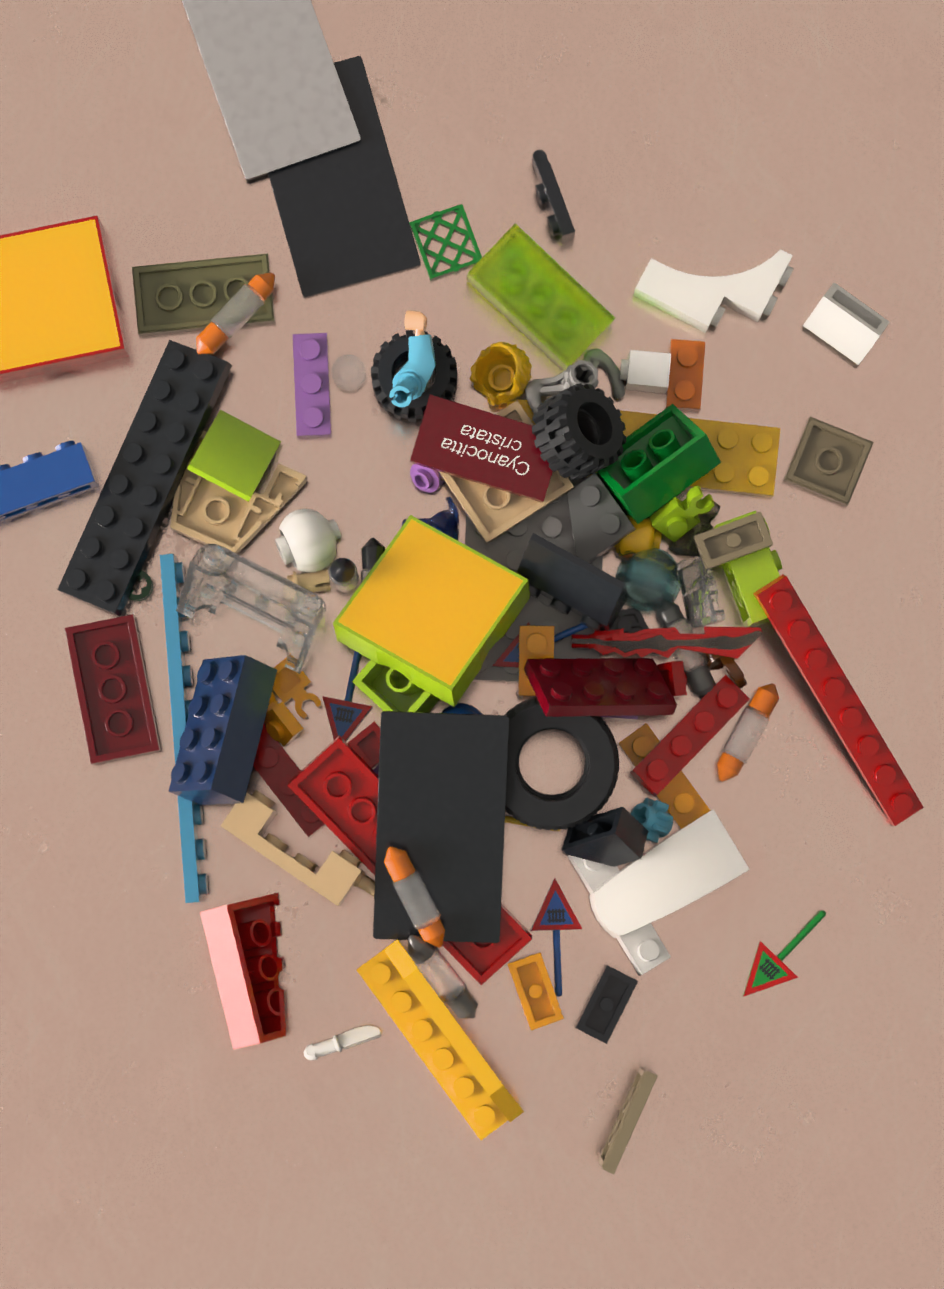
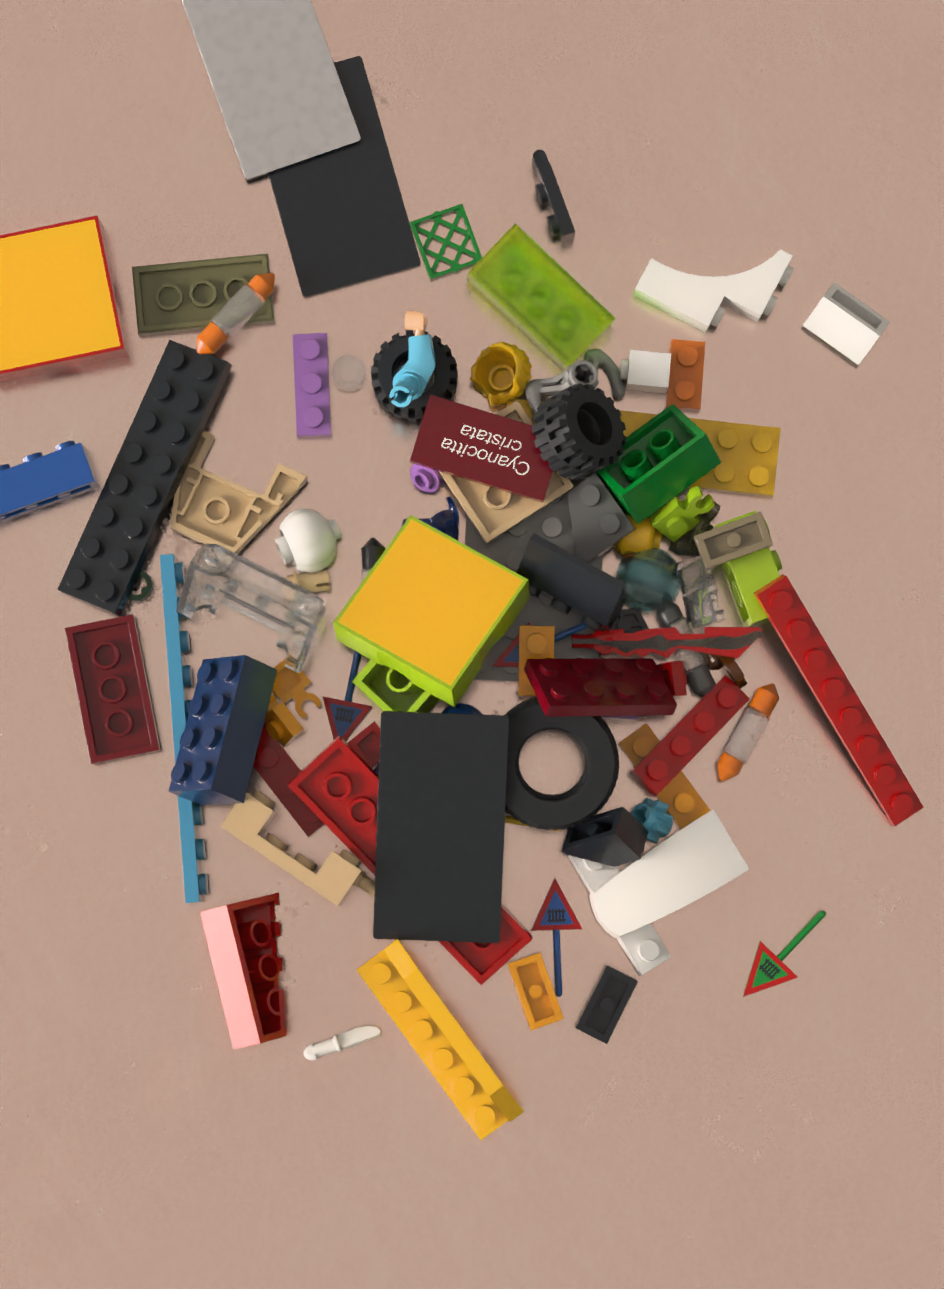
(234, 455): lime slope -> none
(344, 574): black piece -> none
(414, 896): piece -> none
(442, 977): piece -> none
(627, 1119): dark tan tile -> none
(828, 461): dark tan tile -> none

